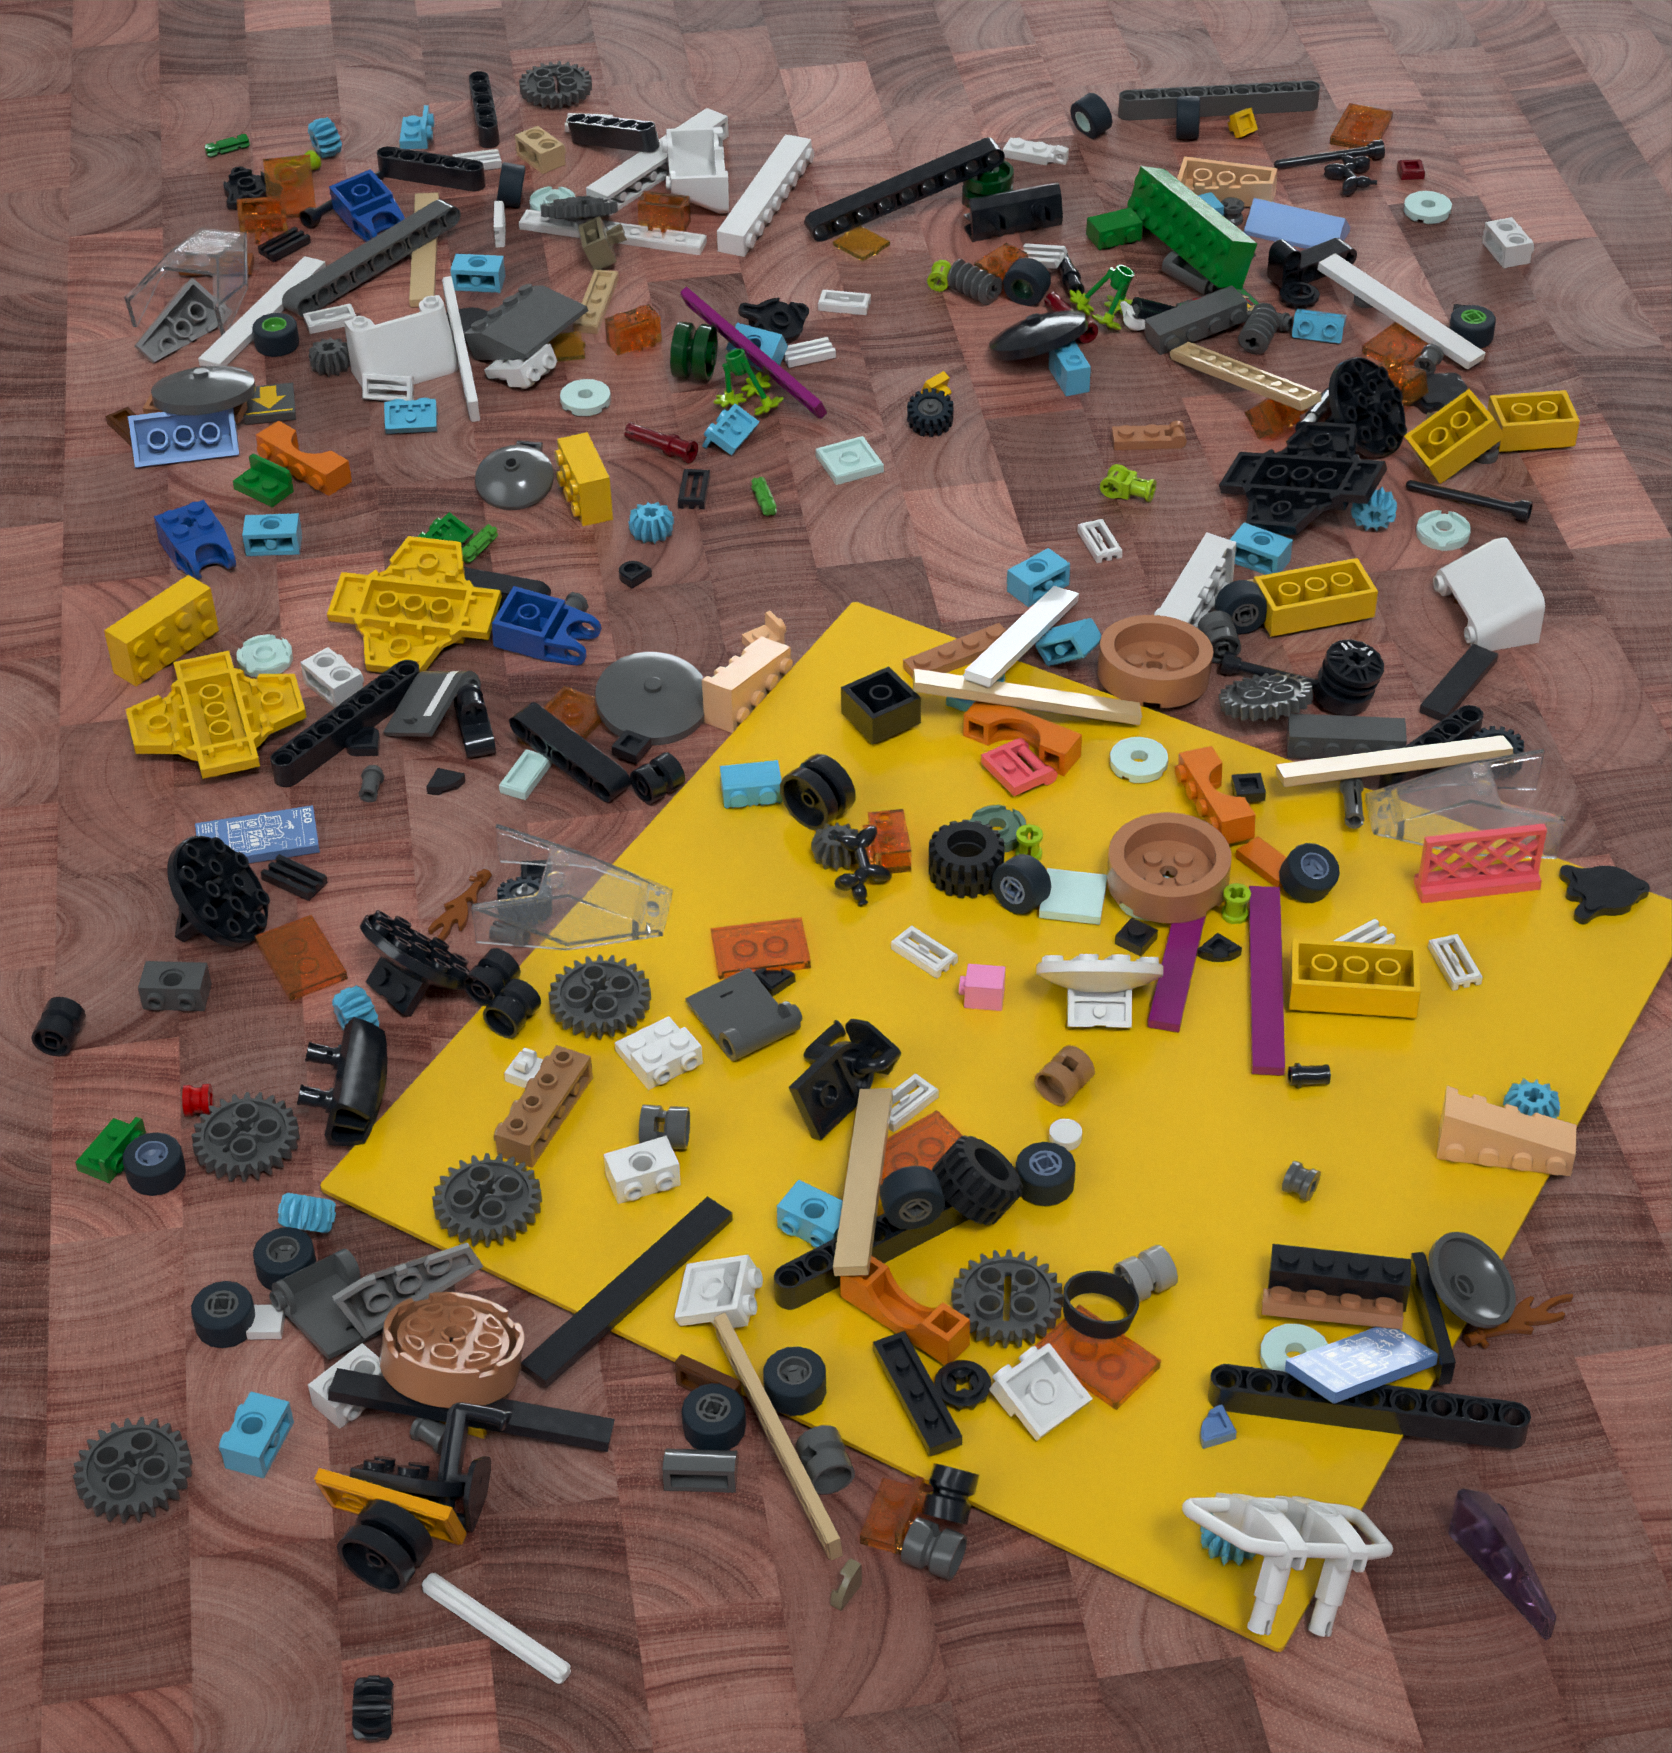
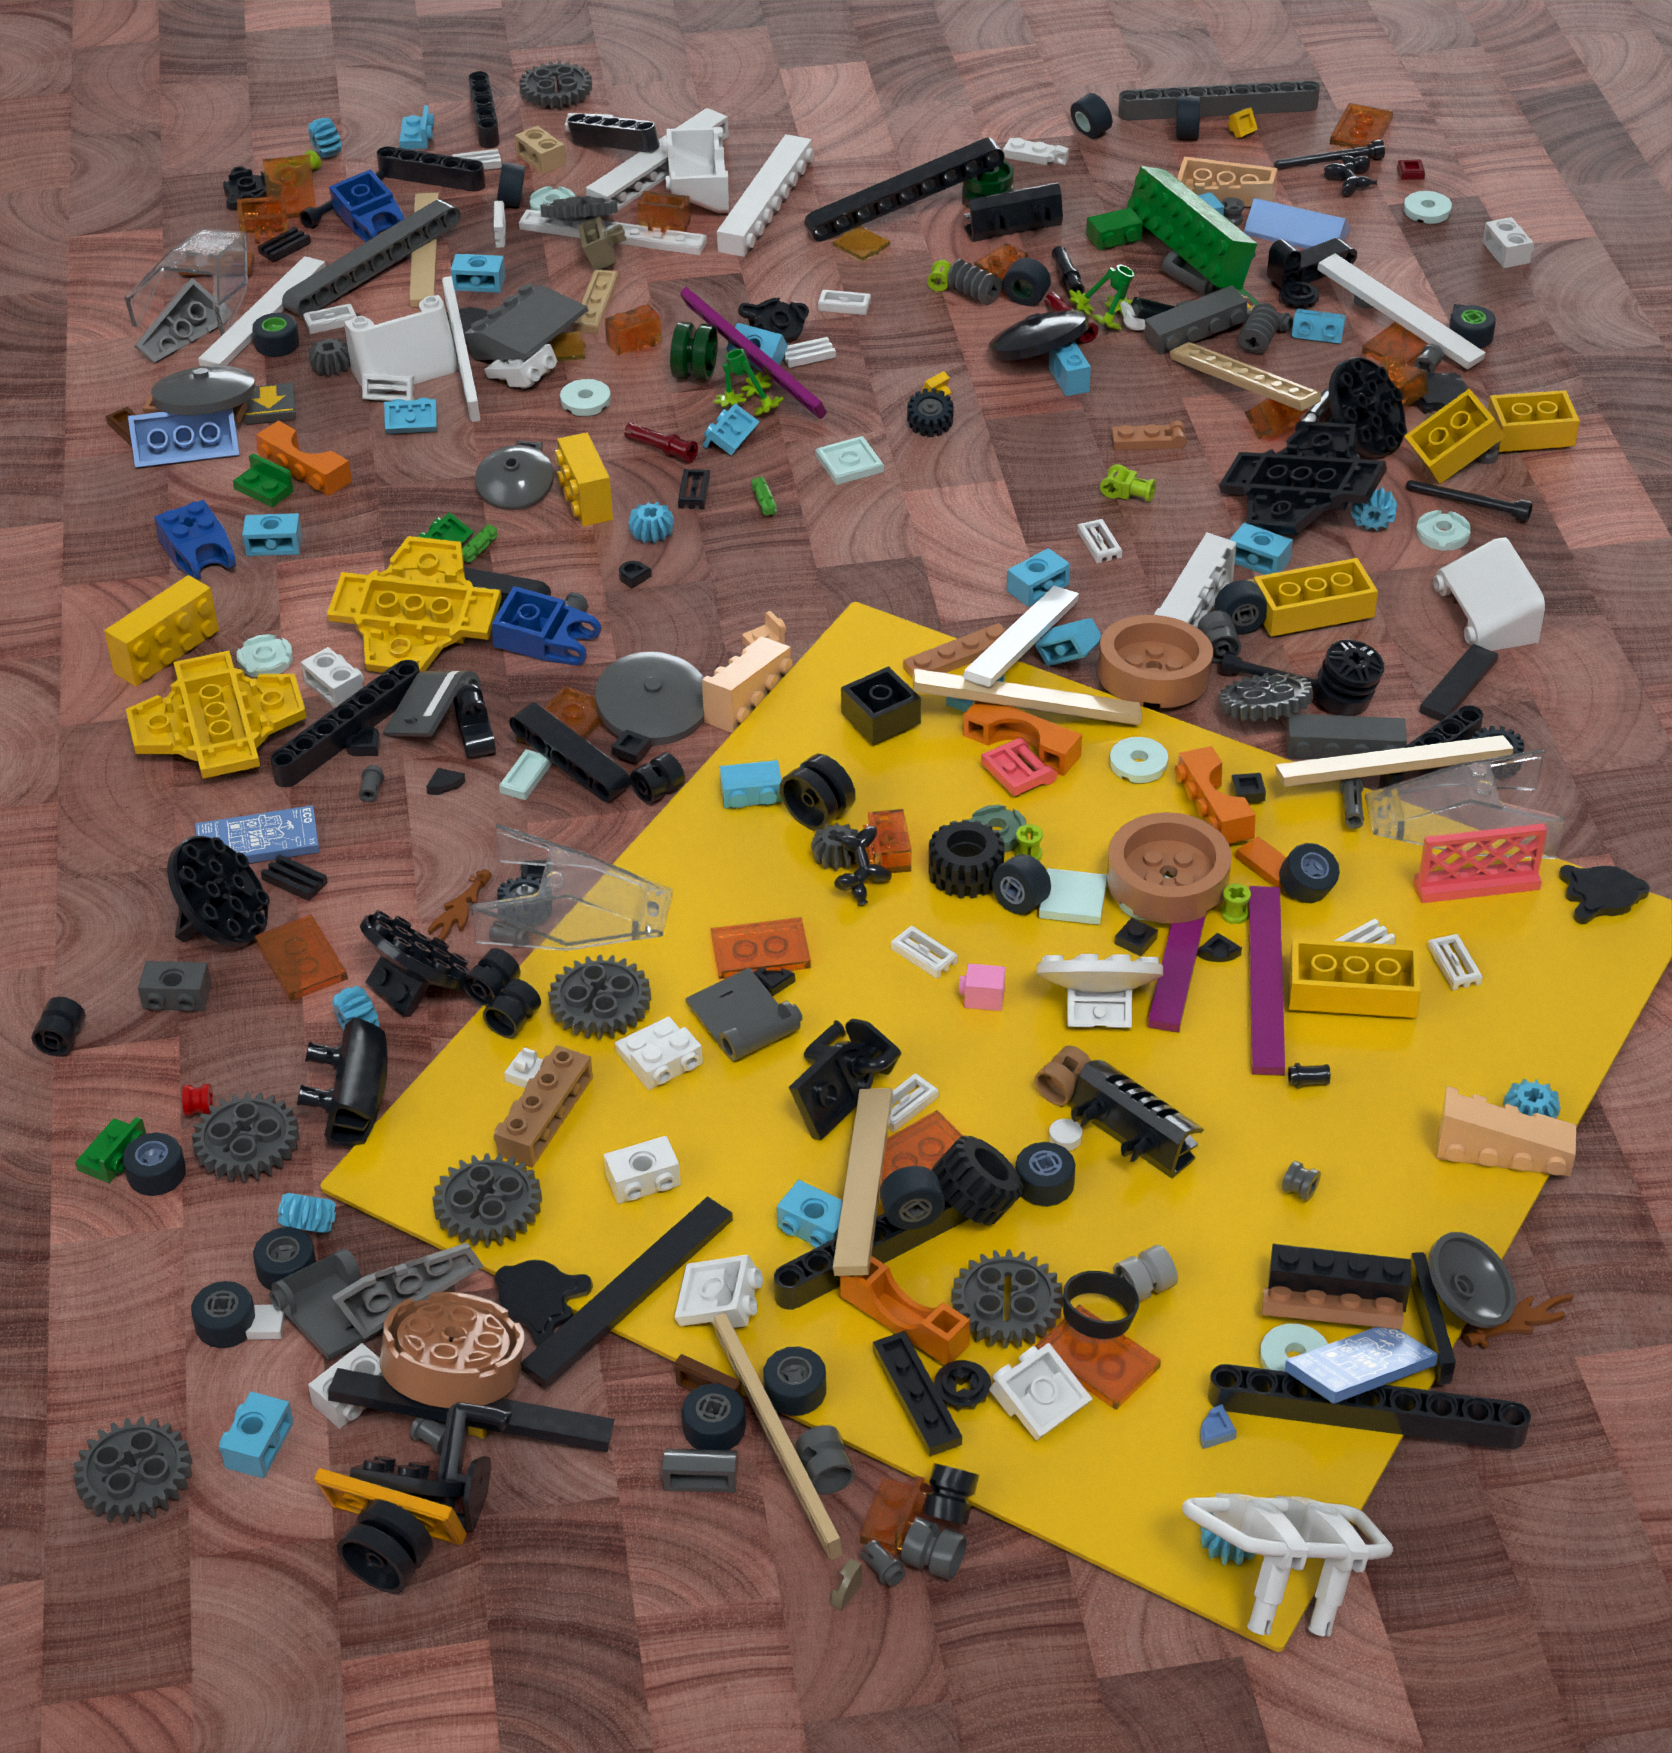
(227, 145): green axle -> none
(373, 1708): black gear -> none
(496, 1628): white axle -> none
(538, 1295): none -> black tile
(675, 1127): dark grey wheel -> none
(888, 1568): none -> dark grey pin
(1048, 255): white tile -> none
(1134, 1118): none -> black piece
(1495, 1547): clear purple wedge -> none

